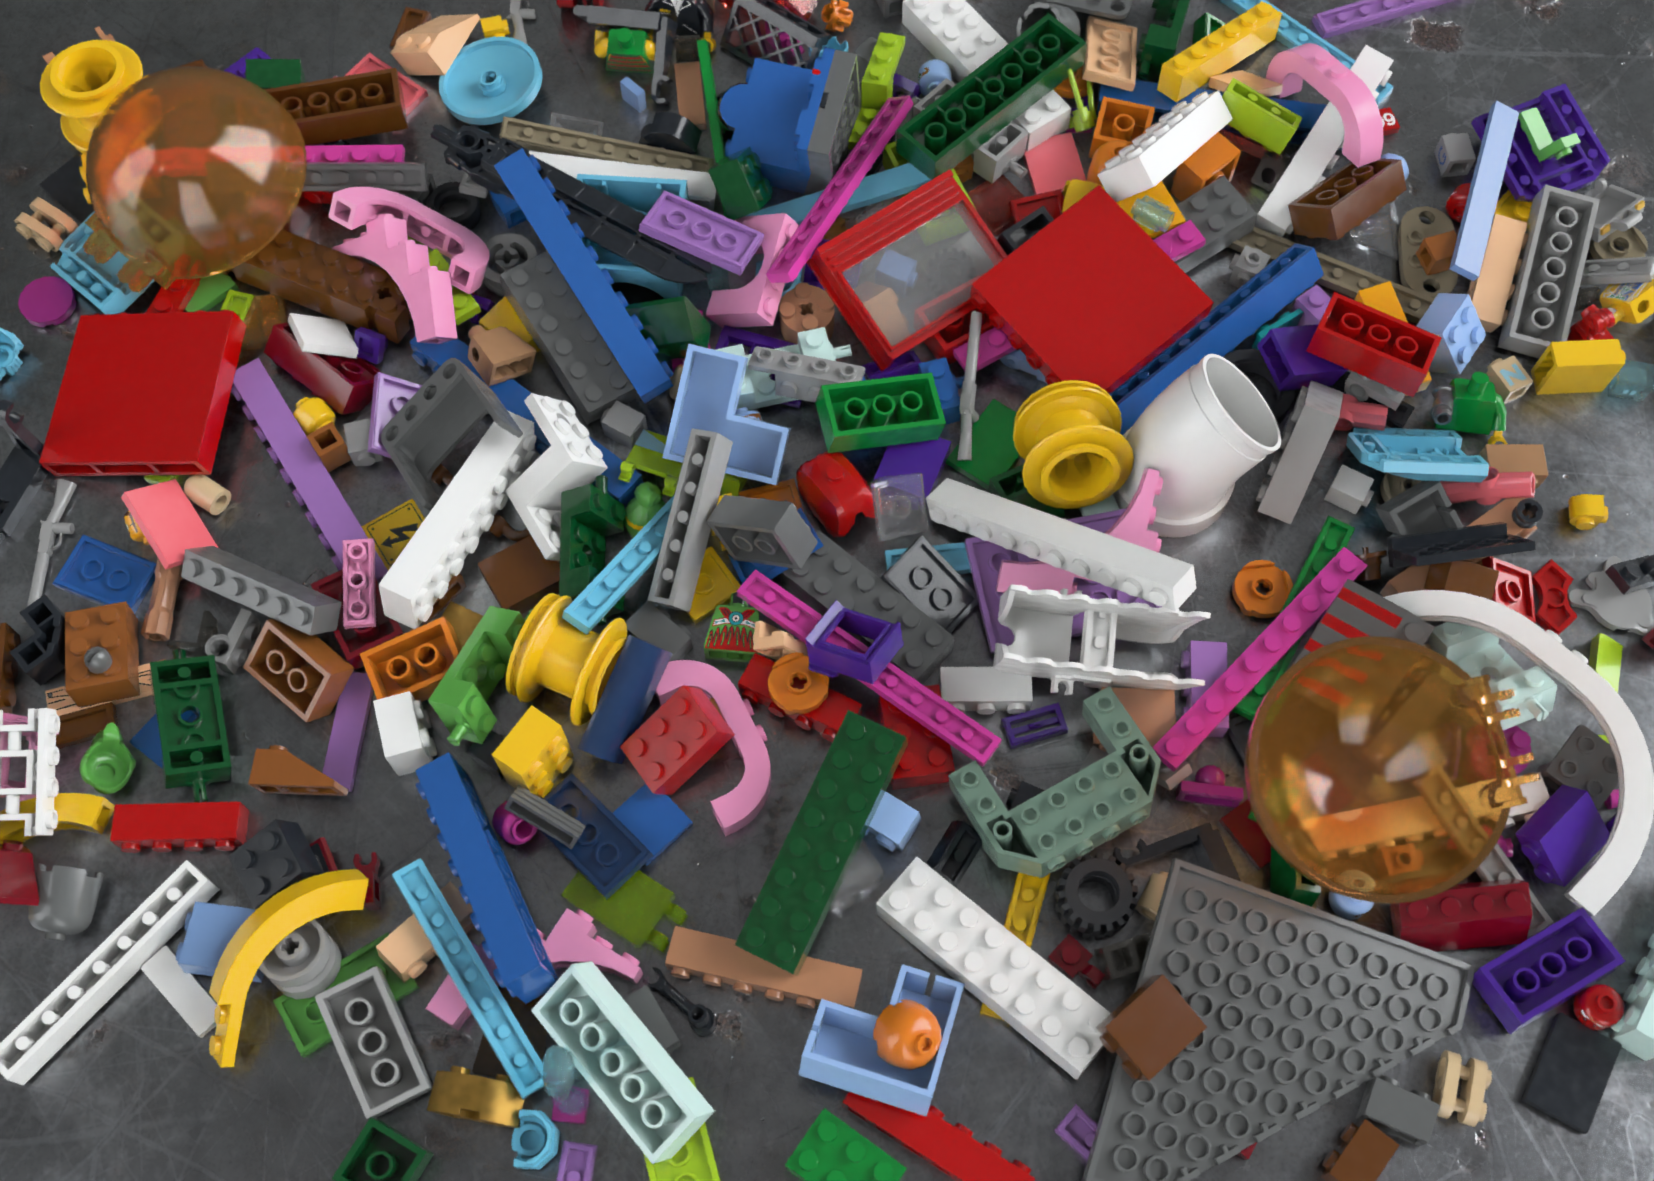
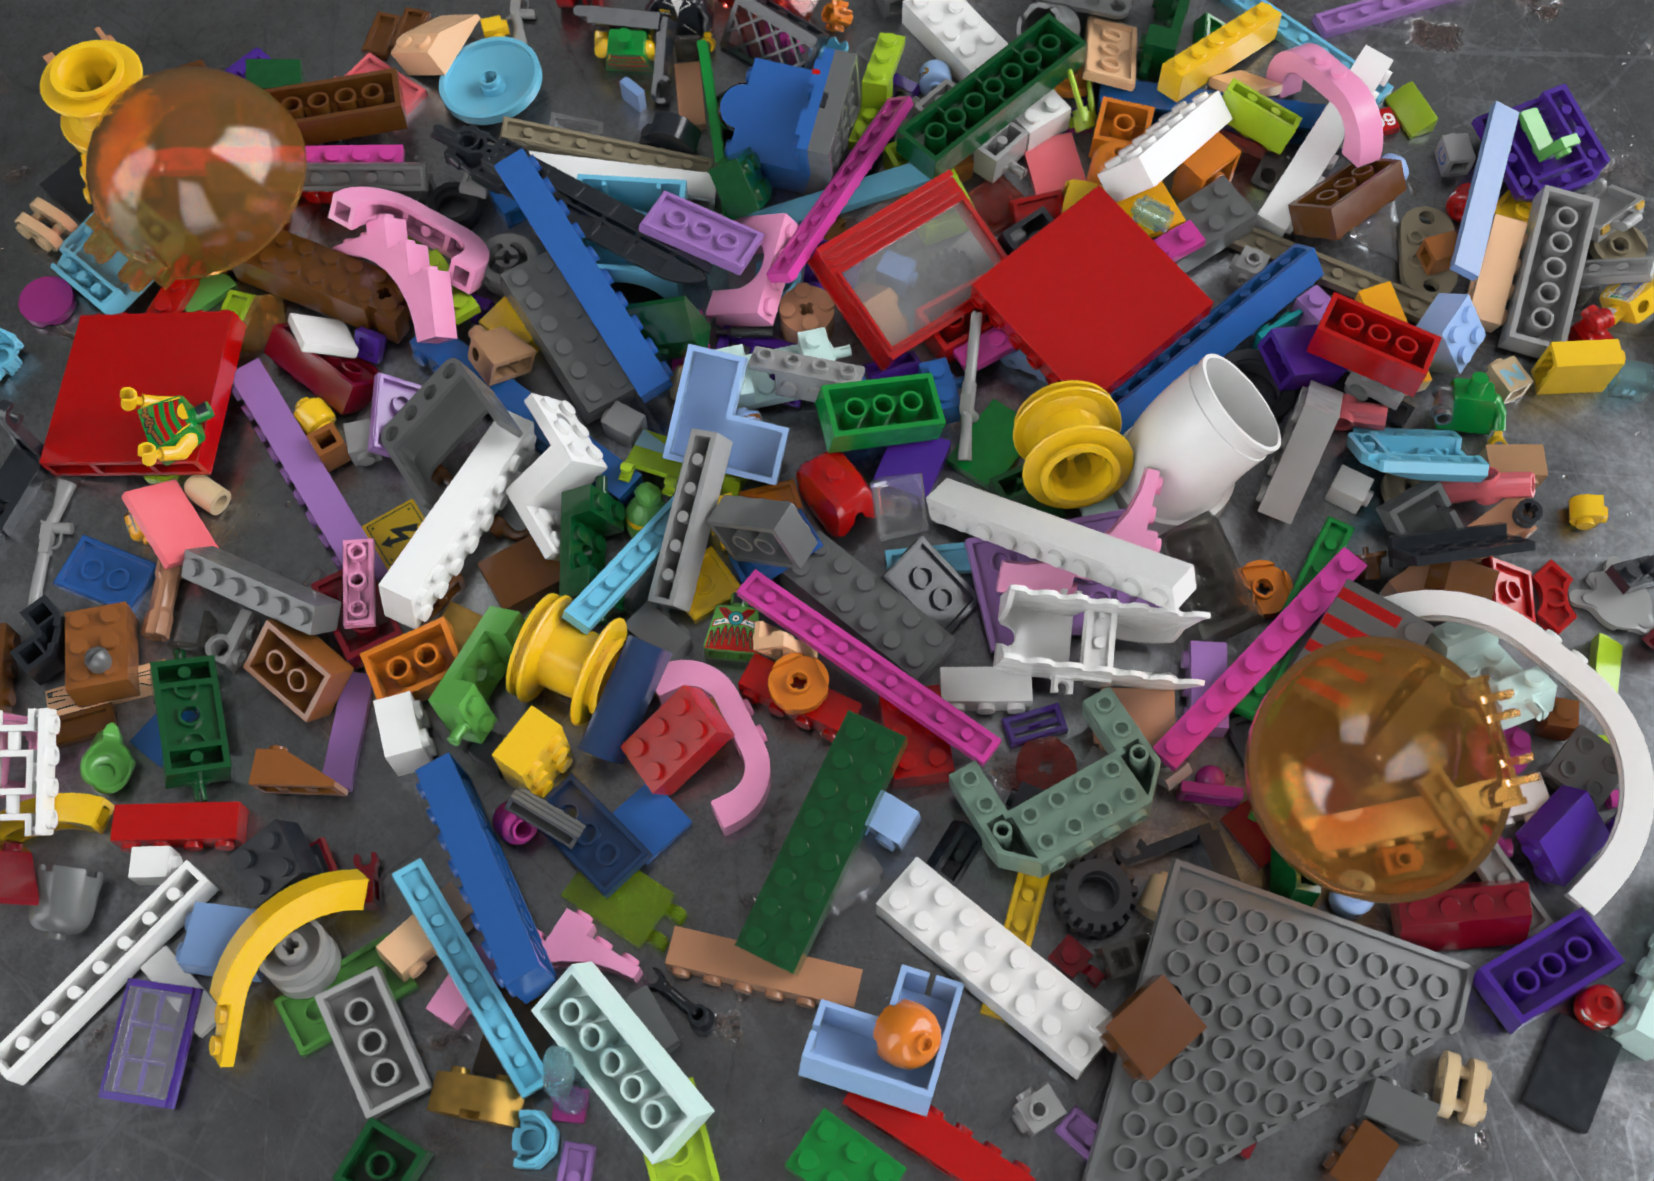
(151, 1043): none -> clear piece
(153, 864): none -> white brick
(169, 424): none -> torso
(381, 35): none -> reddish brown tile
(739, 332): none -> pearl dark grey piece
(833, 659): dark purple piece -> none
(1037, 1110): none -> light grey brick
(1049, 750): none -> clear red plate
(1218, 578): none -> clear smoke brick
(1412, 110): none -> lime slope
(1559, 722): none -> dark orange brick

